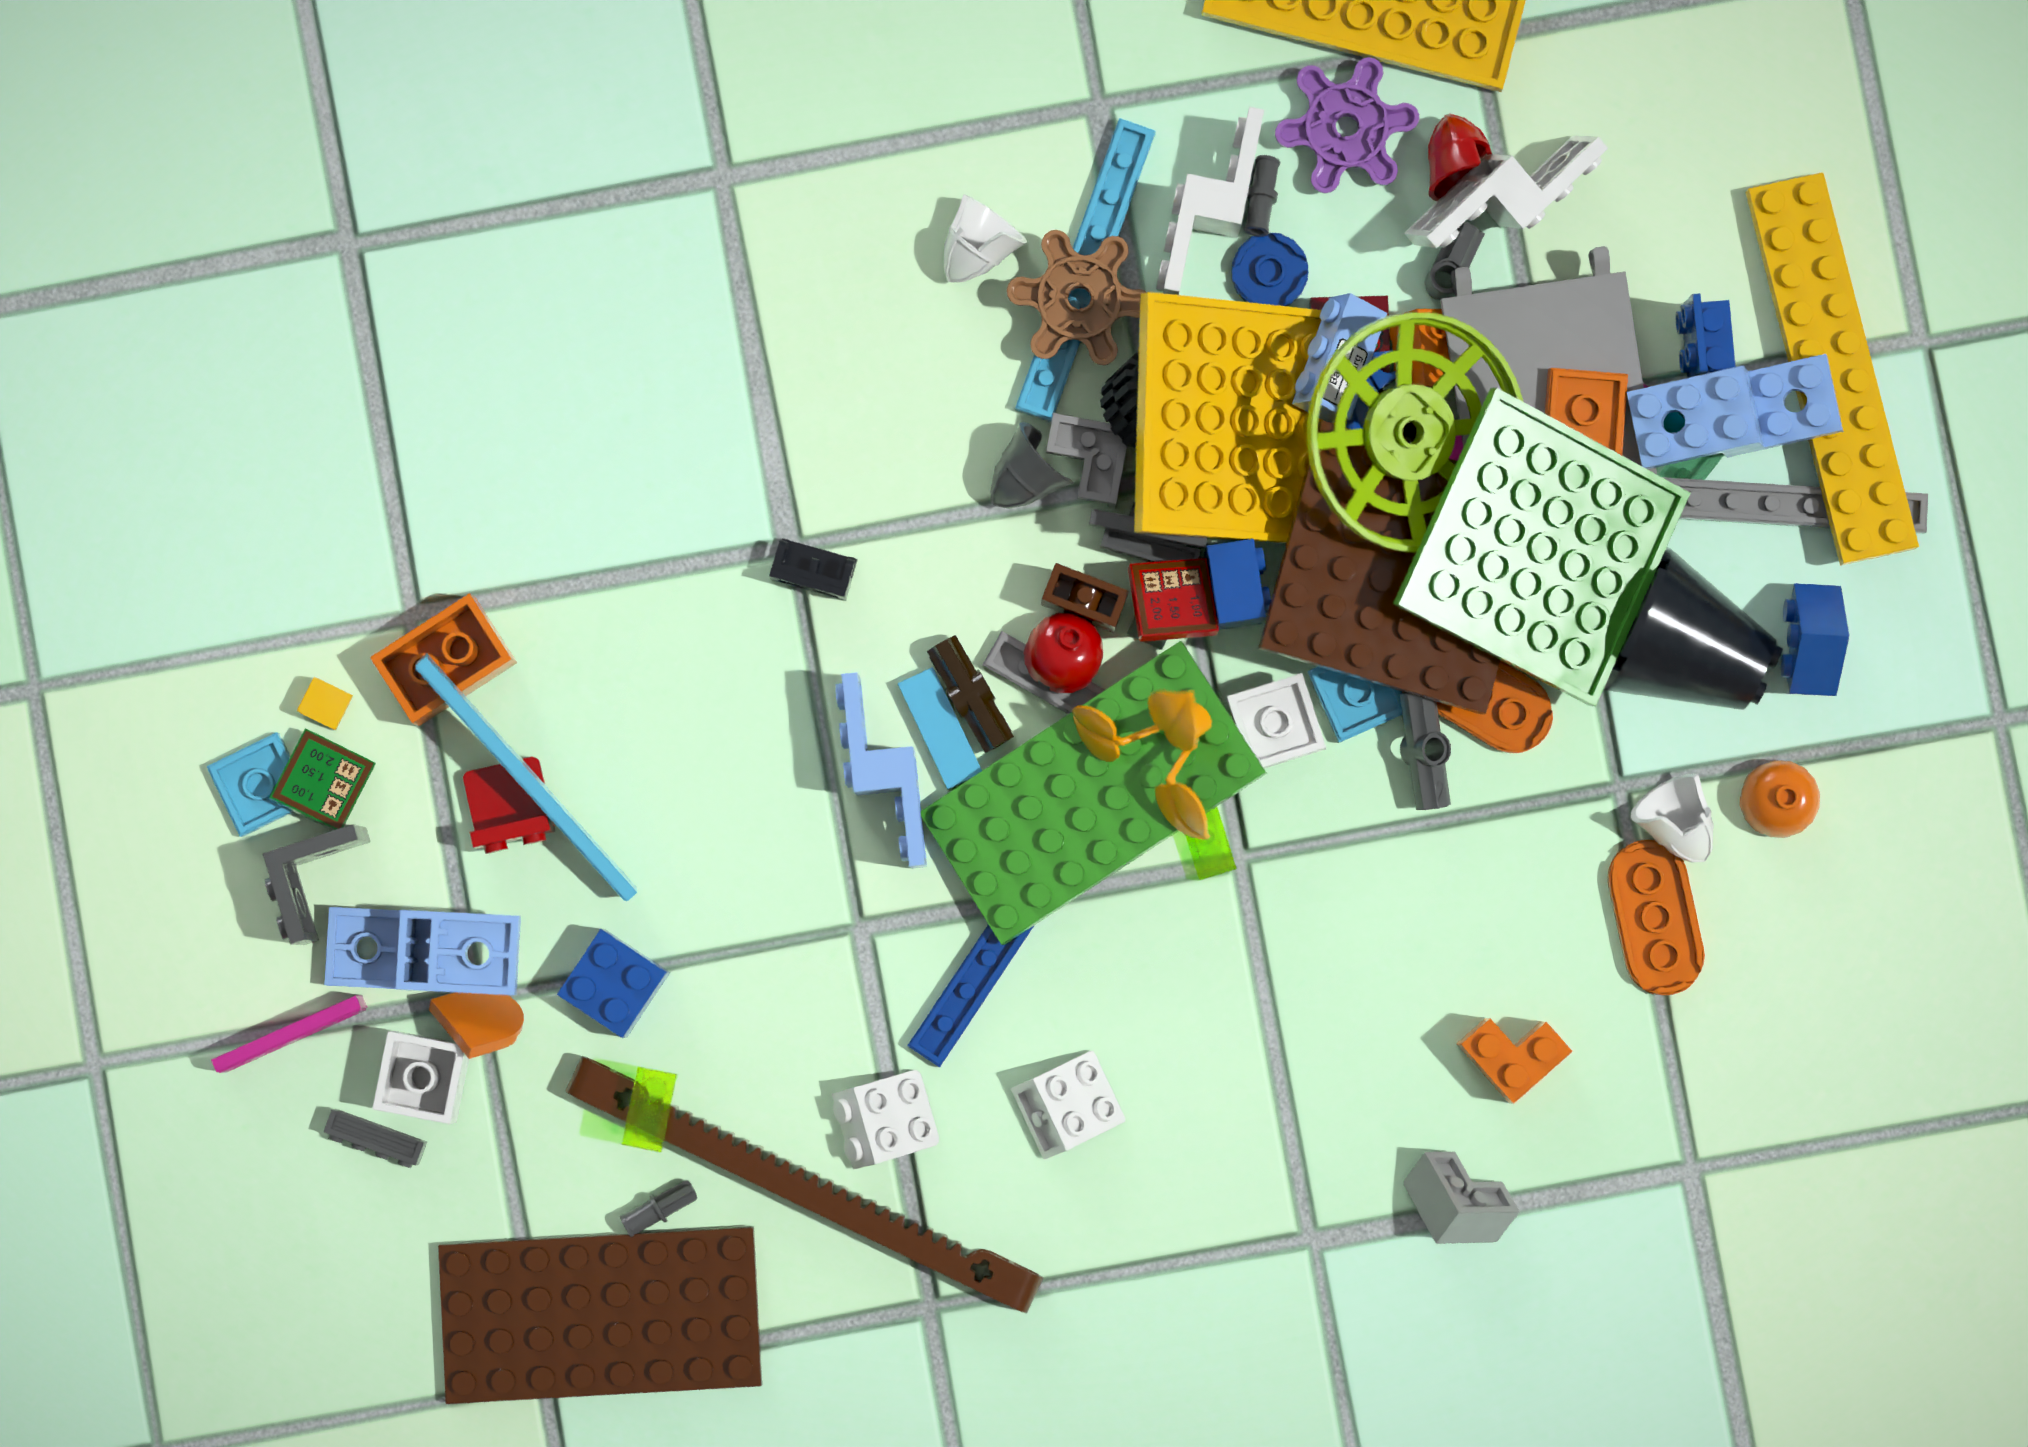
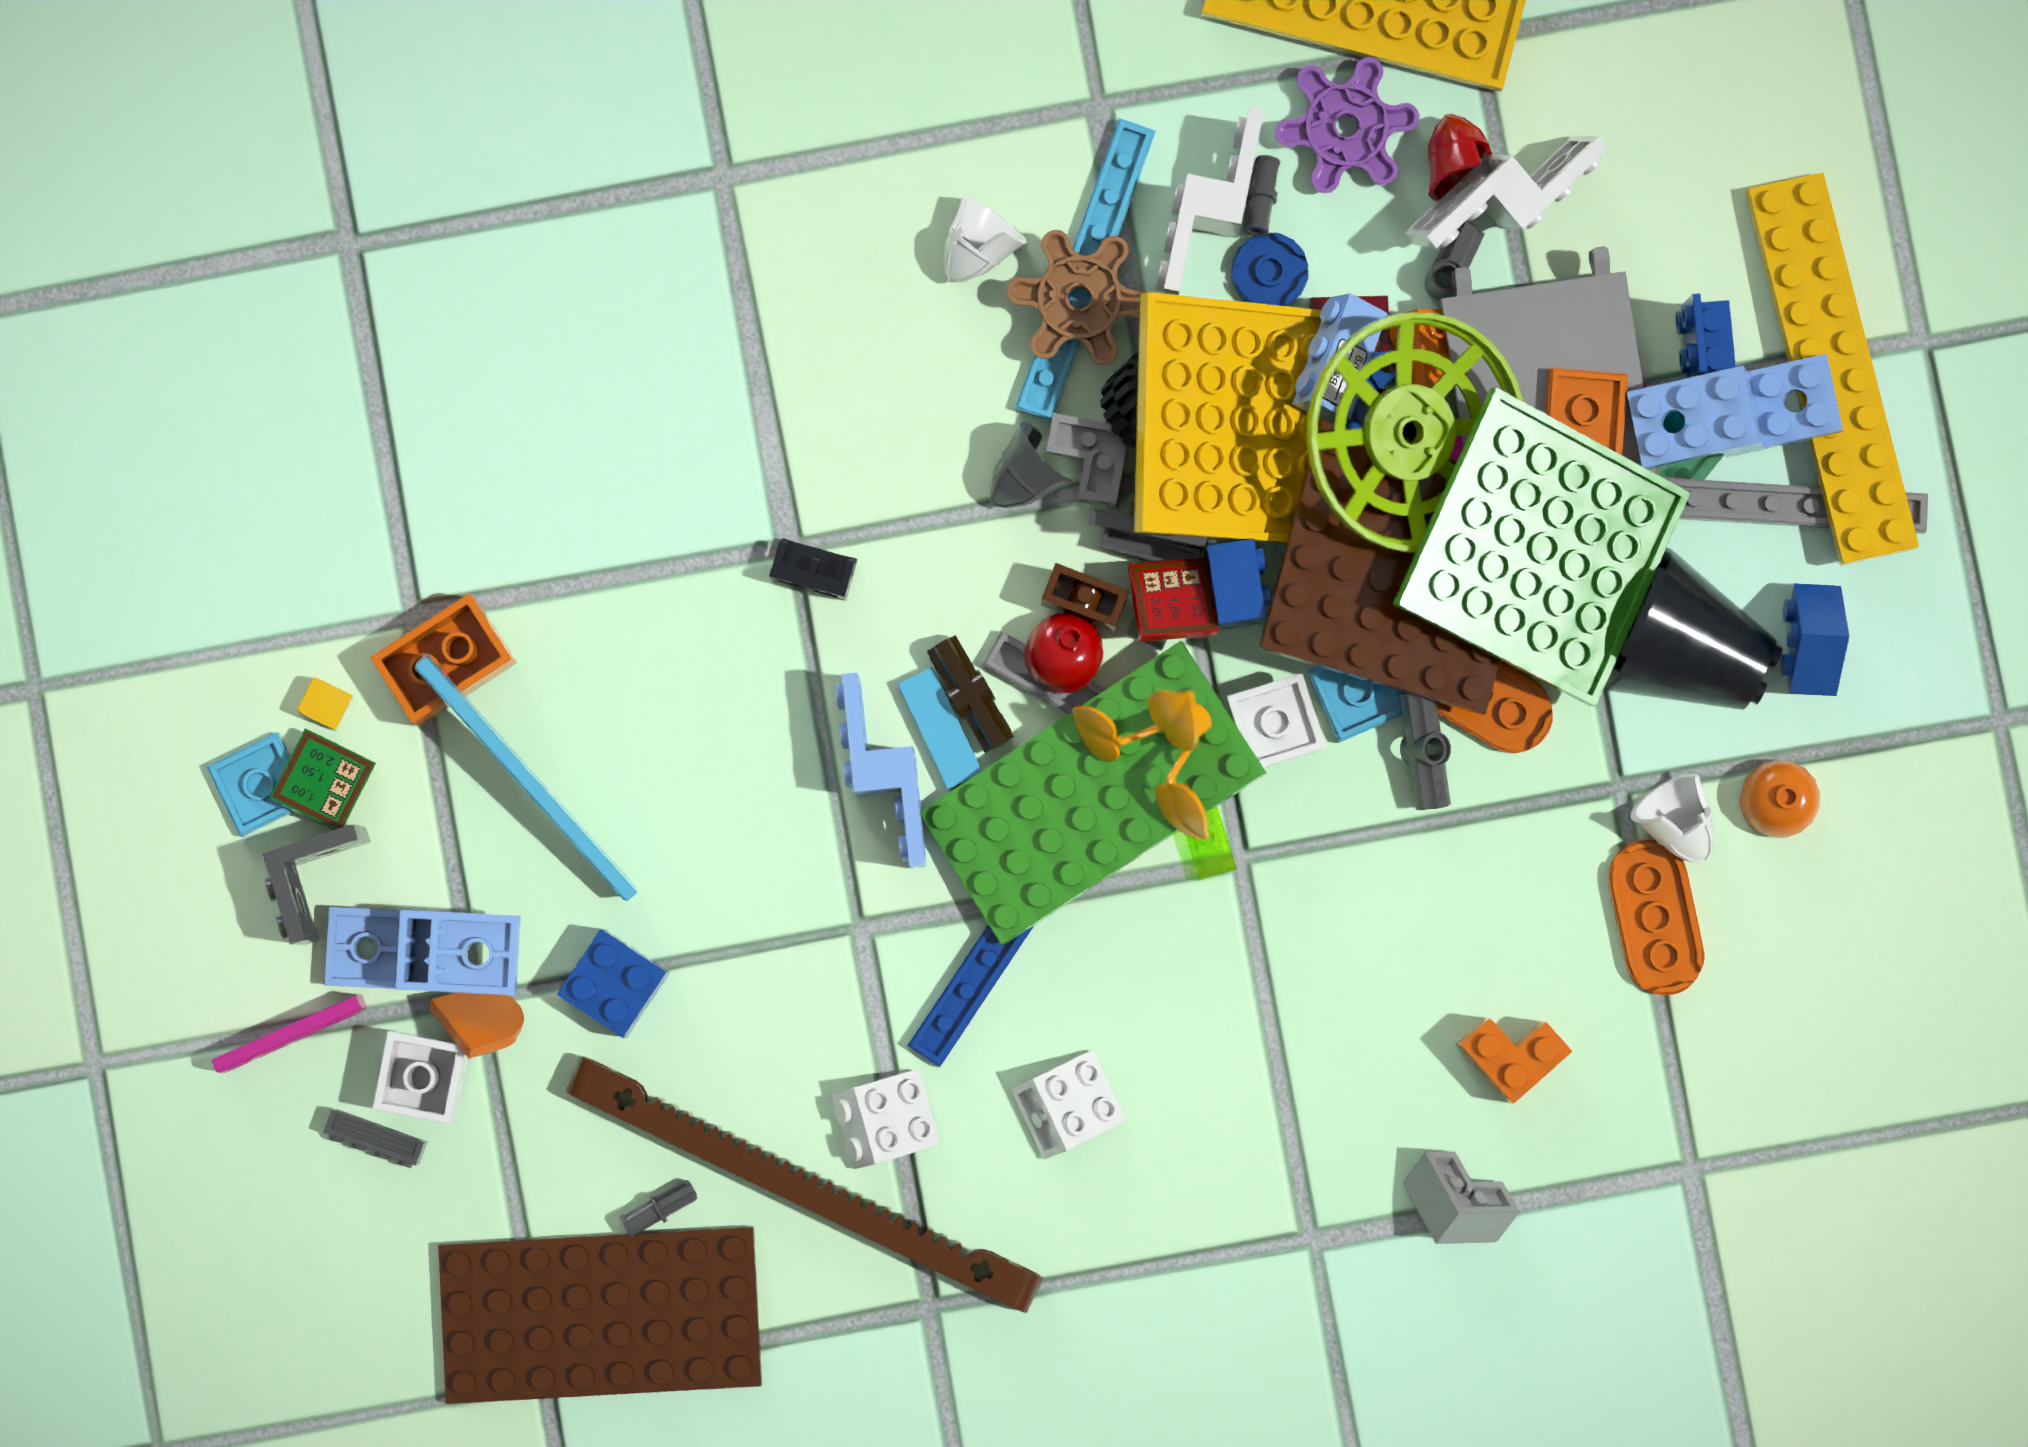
(503, 809): red bracket -> none
(649, 1109): clear neon green plate -> none

